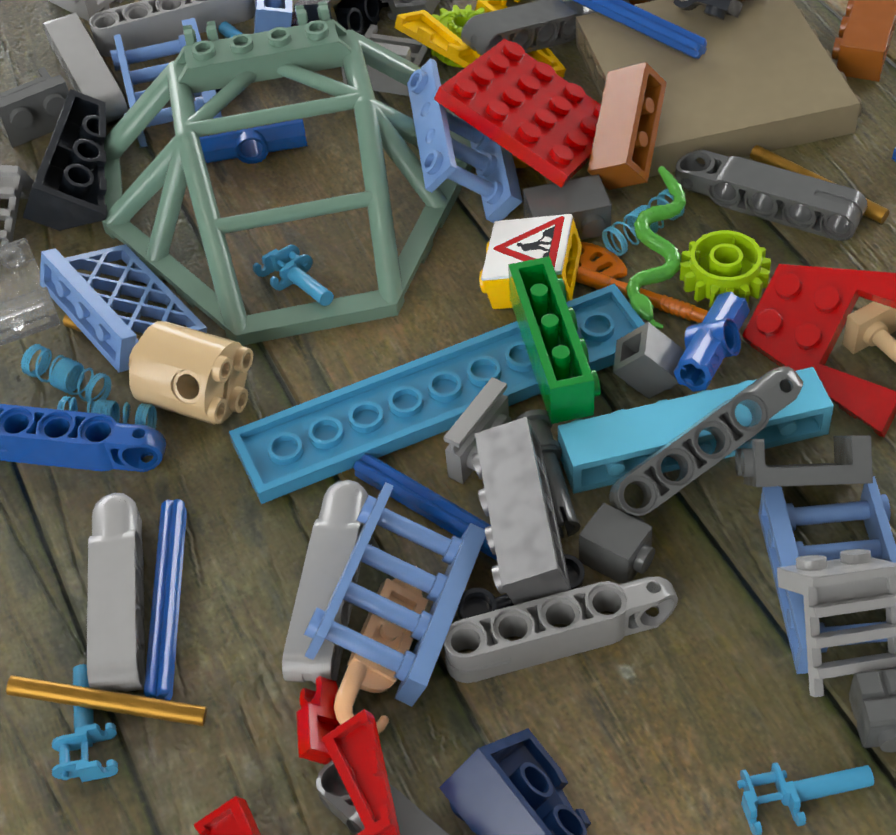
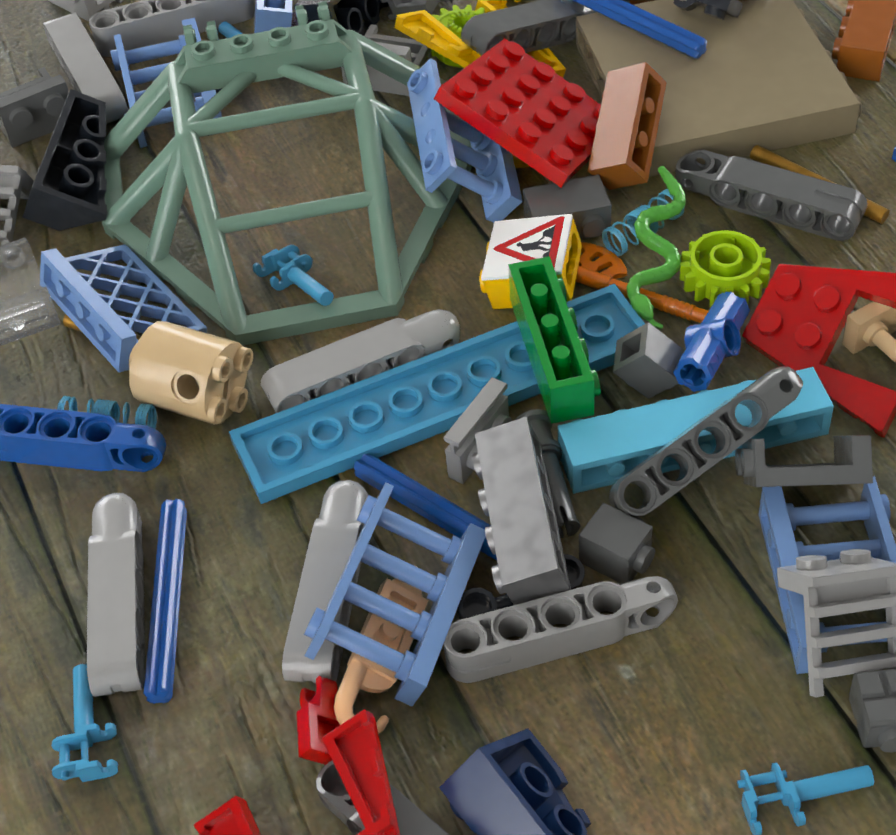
(60, 371): medium azure piece -> none
(106, 700): pearl gold bar -> none
(254, 143): blue piece -> none
(358, 357): none -> light grey piece

